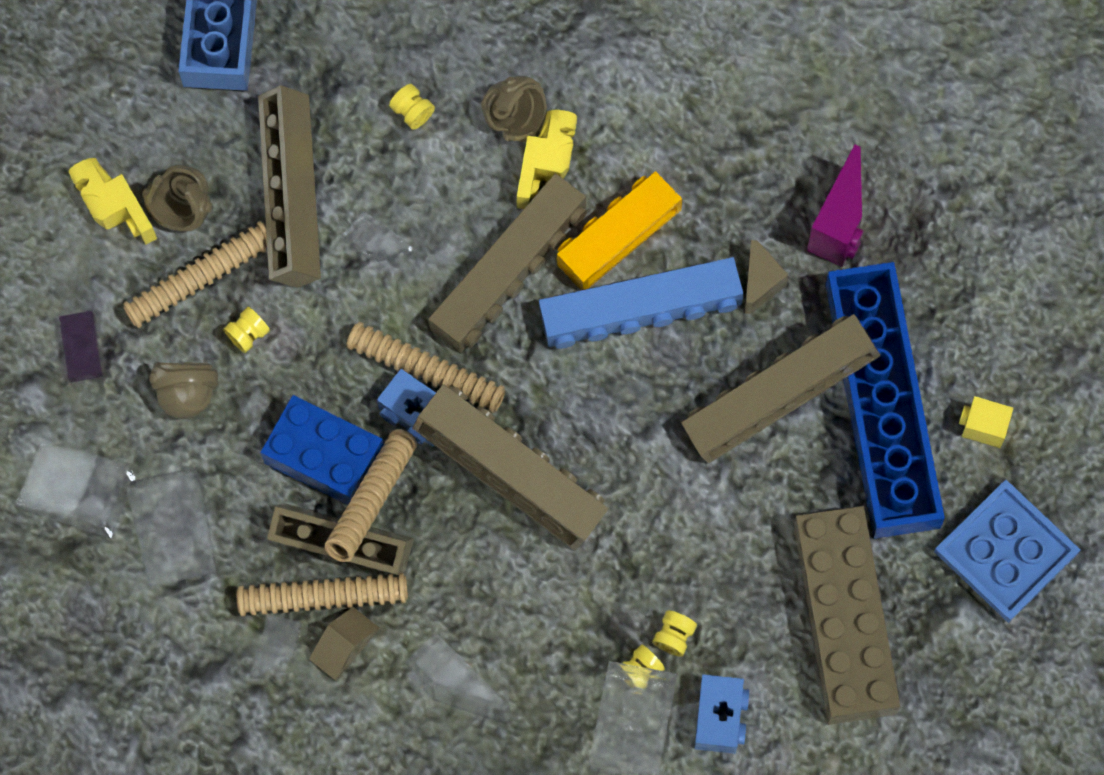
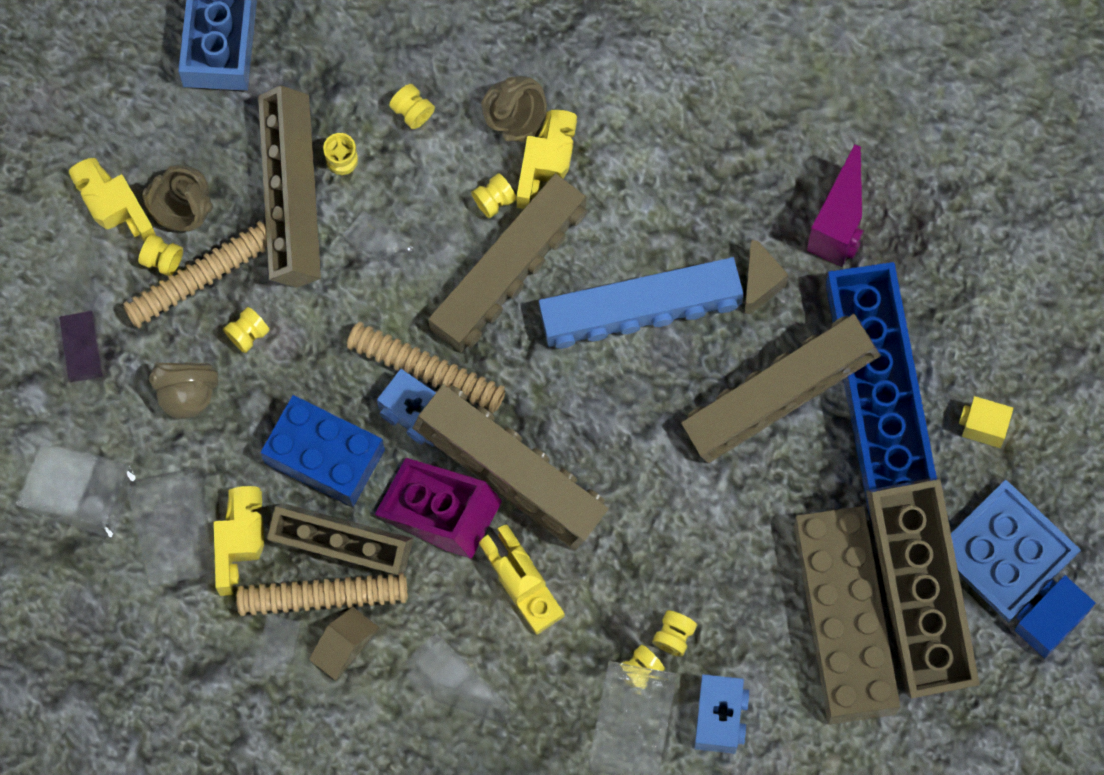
(160, 255): none -> light yellow wheel
(238, 537): none -> light yellow plate
(339, 146): none -> light yellow wheel
(370, 495): tan piece -> none
(440, 506): none -> magenta slope
(495, 195): none -> light yellow wheel
(522, 581): none -> light yellow plate
(618, 231): yellow brick -> none
(923, 587): none -> dark tan brick
(1054, 615): none -> blue brick

